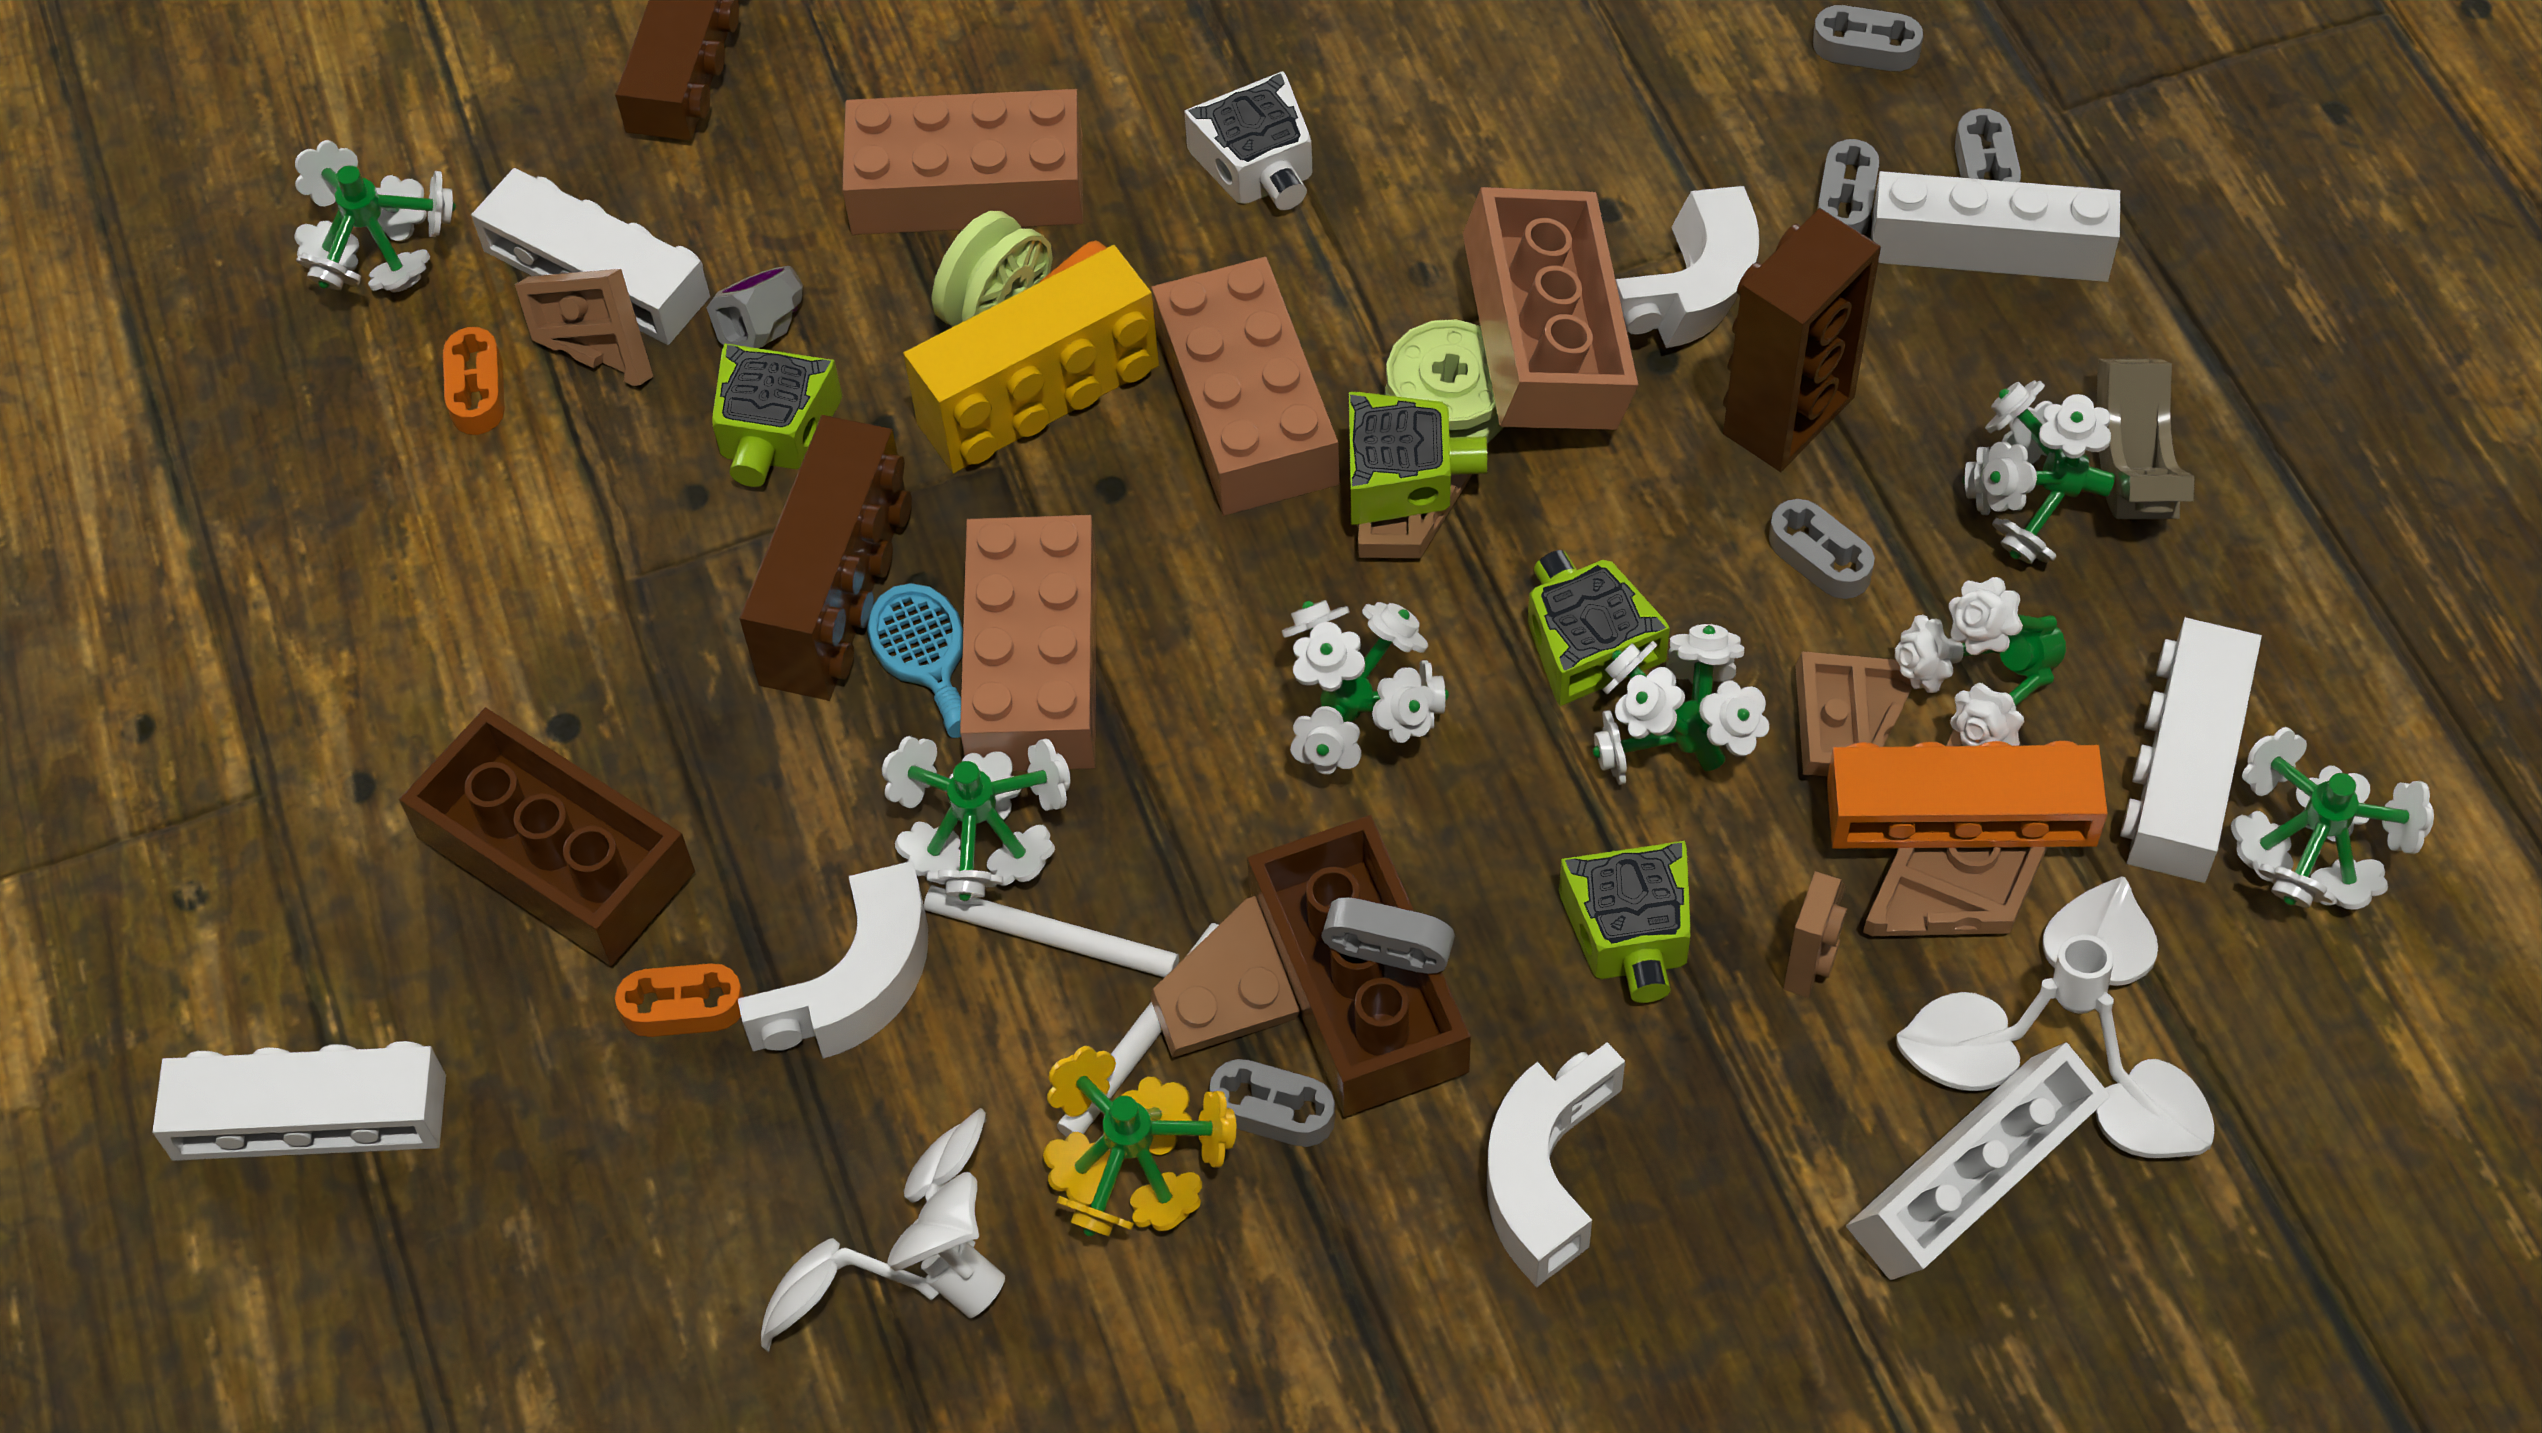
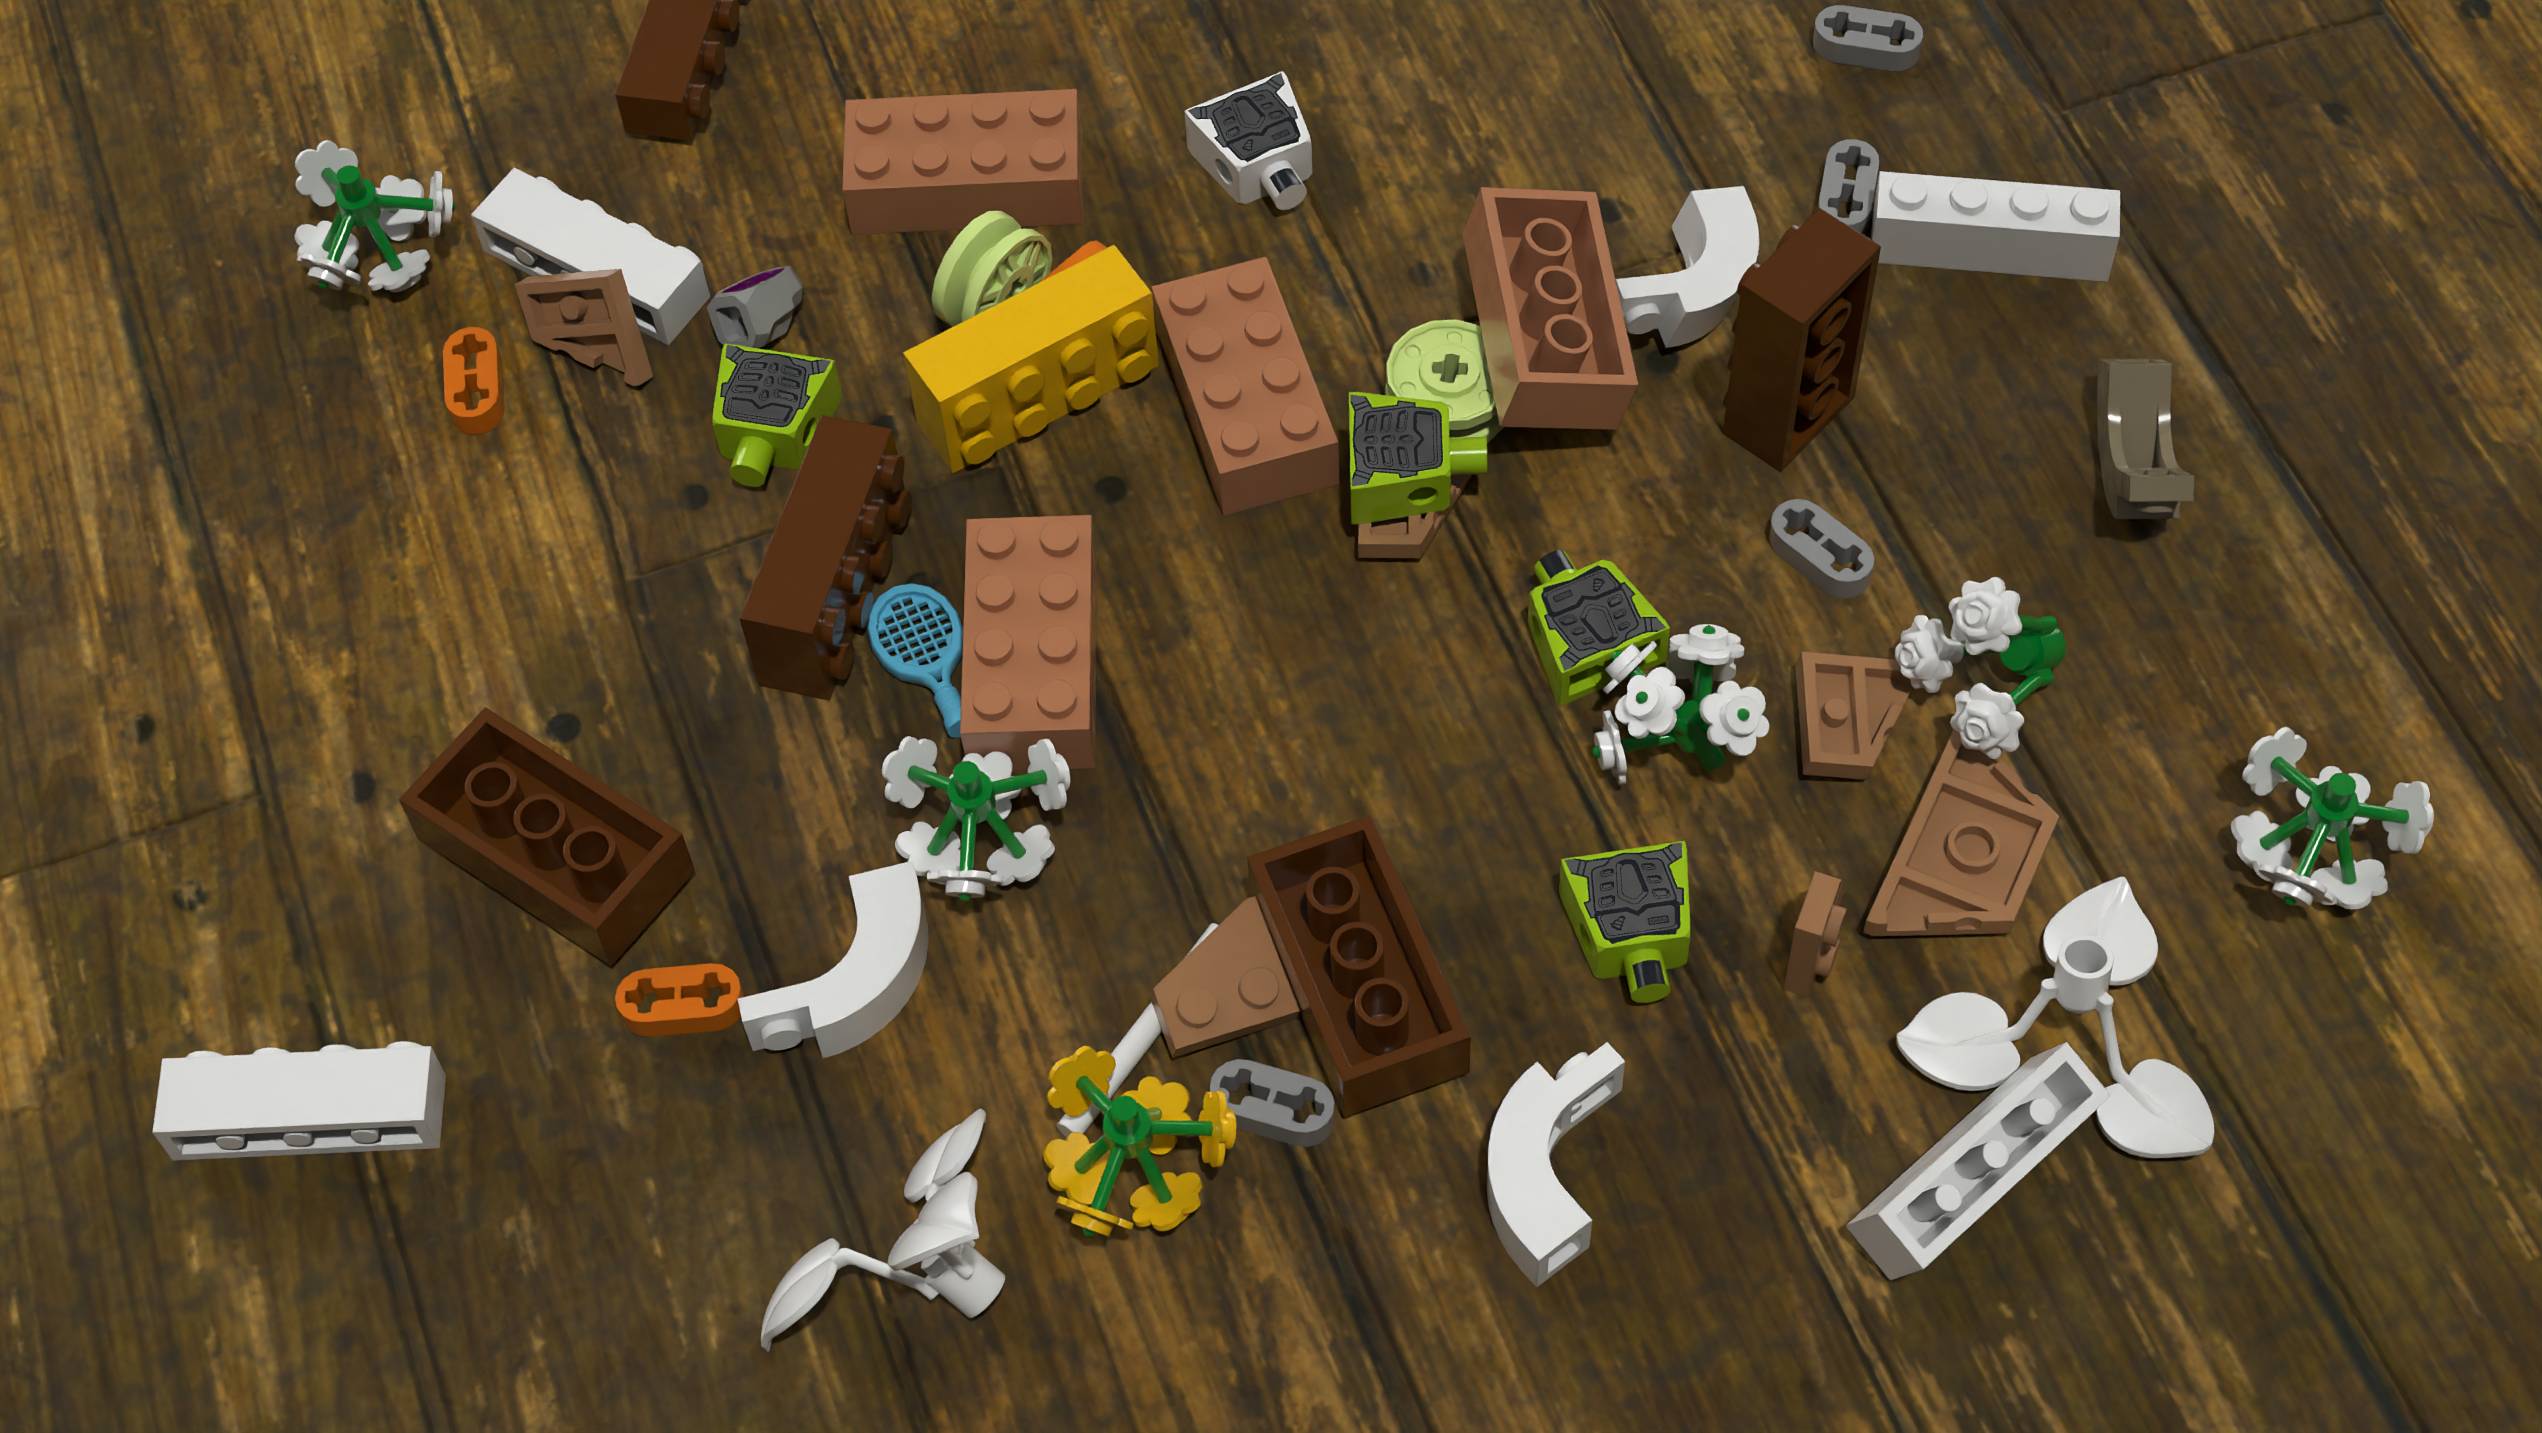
(1052, 932): white bar -> none
(1332, 659): white plant -> none
(1388, 935): light grey beam -> none
(1966, 796): orange brick -> none
(1999, 159): light grey beam -> none
(2007, 473): white plant -> none
(2193, 749): white brick -> none

